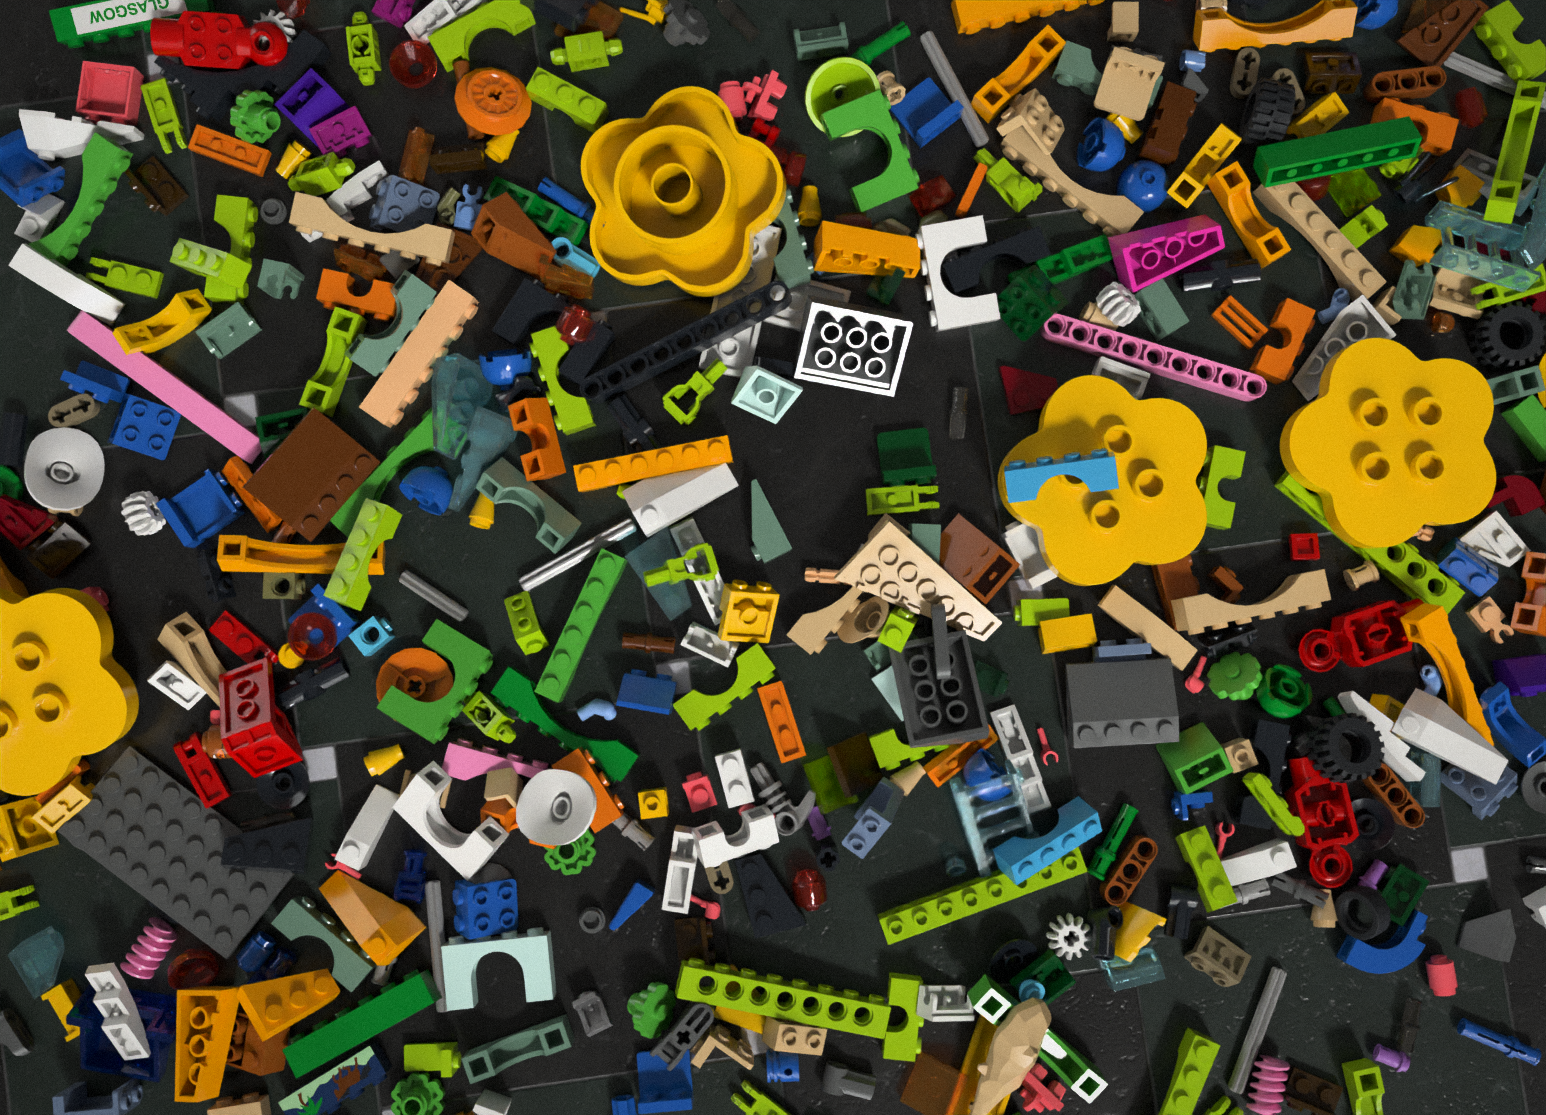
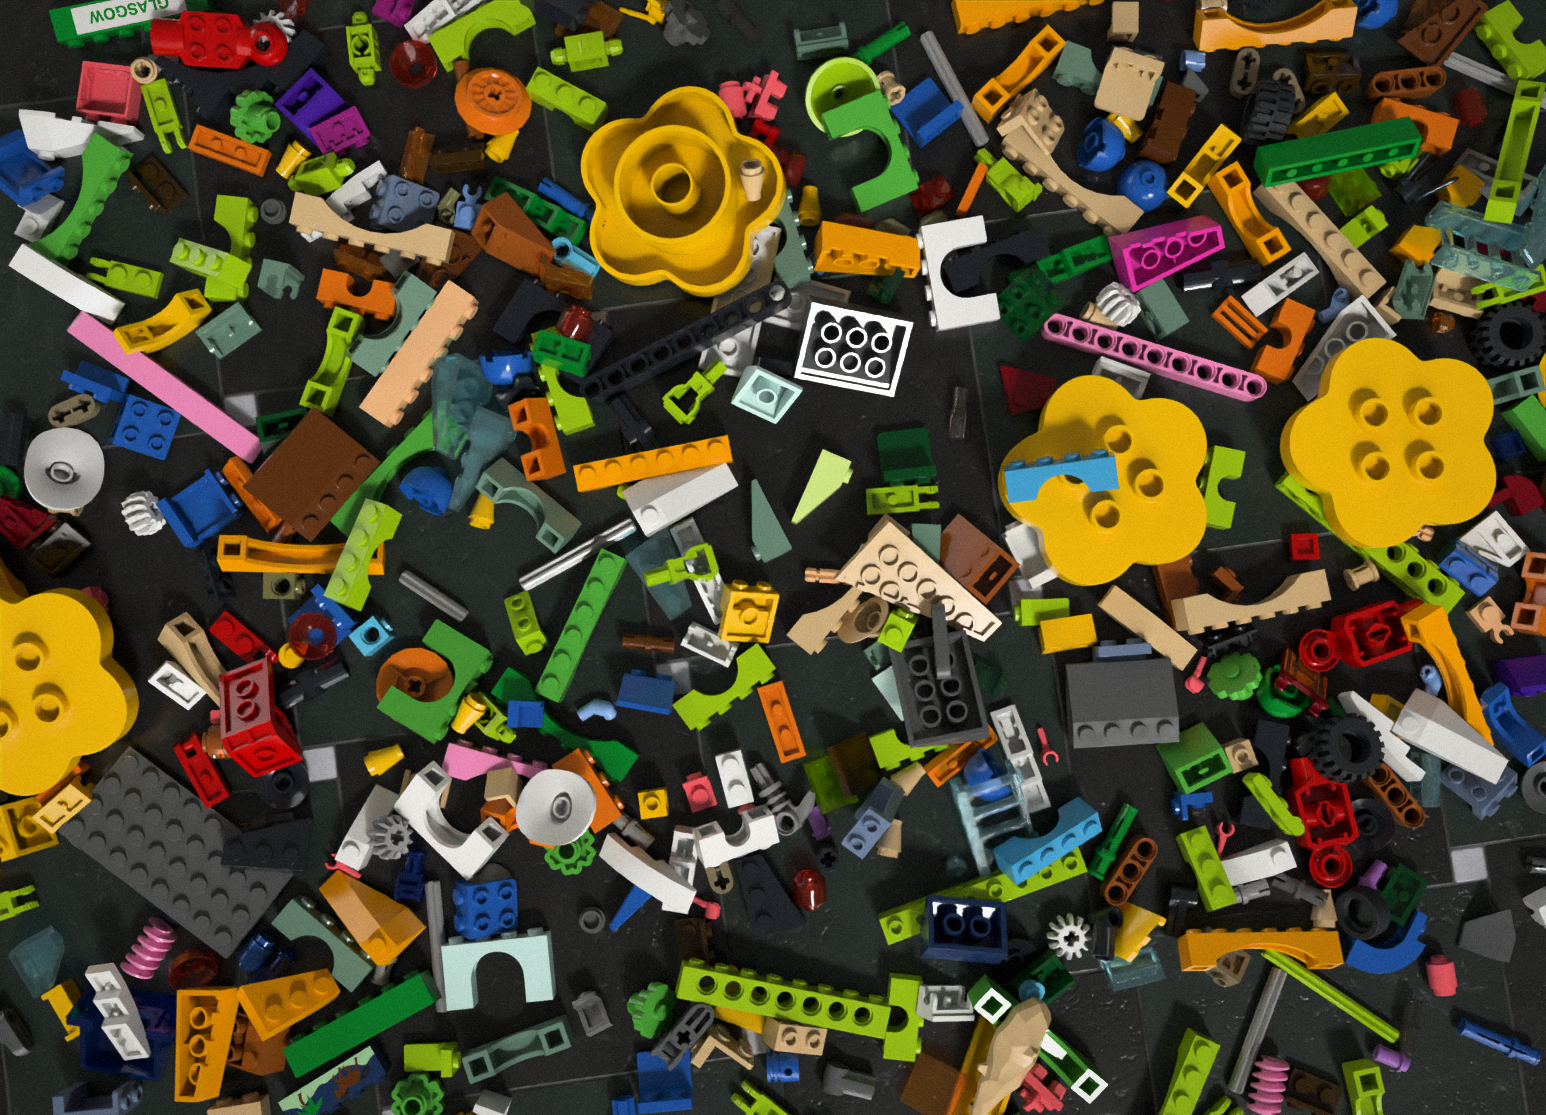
(138, 70): none -> tan cone
(390, 837): none -> light grey gear
(469, 712): none -> yellow cone
(525, 713): none -> blue panel
(561, 353): none -> green hinge
(646, 873): none -> white slope
(752, 176): none -> tan cone
(824, 481): none -> yellowish green slope
(890, 842): none -> tan cone
(964, 930): none -> dark blue slope
(1280, 284): none -> white slope
(1308, 681): none -> flag
(1316, 948): none -> light orange arch
(1332, 994): none -> lime axle
(1508, 446): none -> clear blue tile

